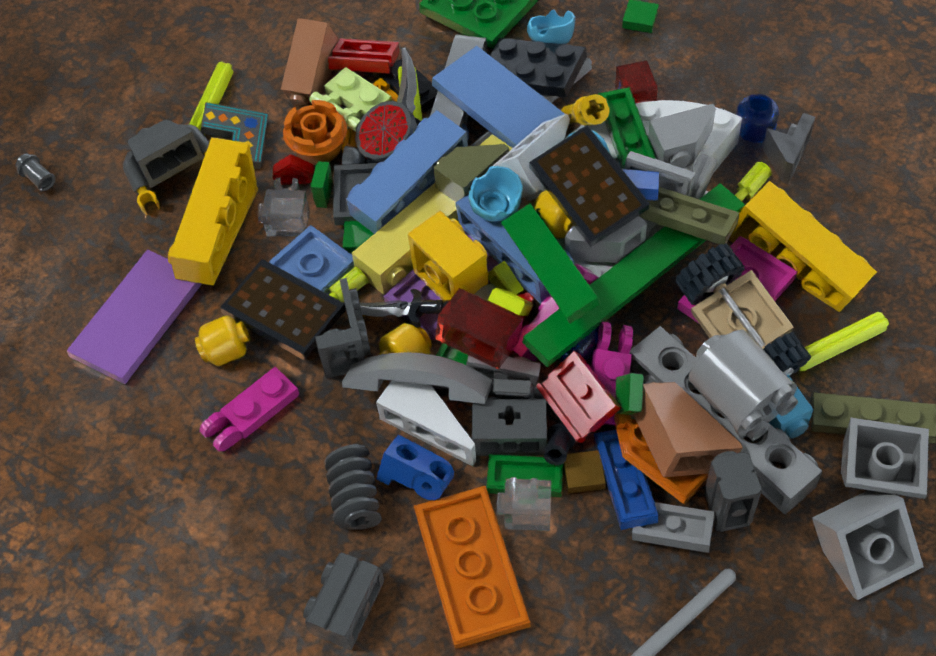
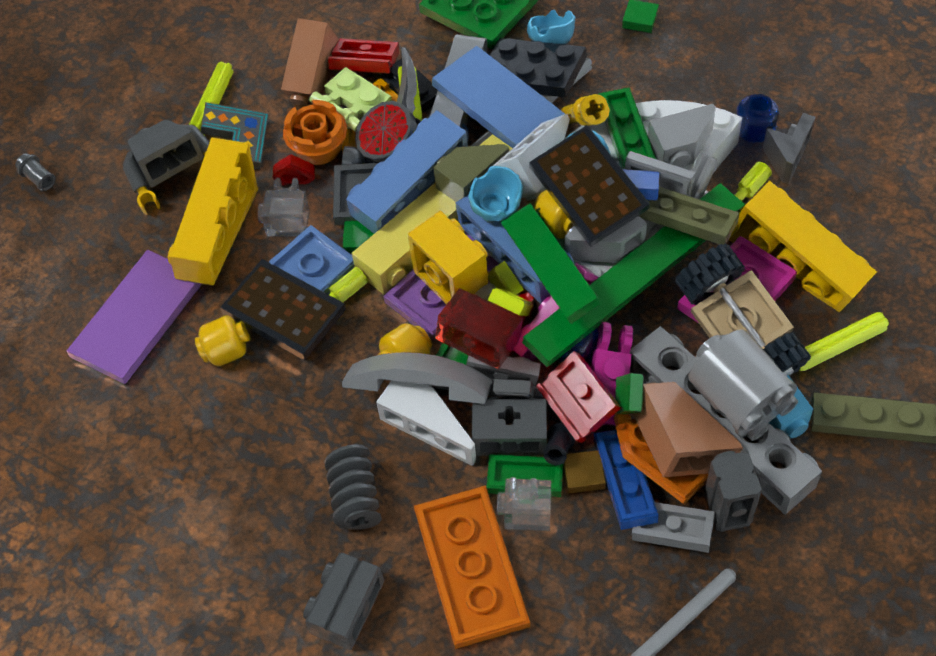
(250, 409): dark pink hinge -> none
(321, 184): green tile -> none
(341, 347): dark grey bracket -> none
(413, 309): black piece -> none
(415, 468): blue leg -> none
(639, 79): clear red brick -> none
(869, 541): light grey slope -> none
(885, 458): light grey slope -> none

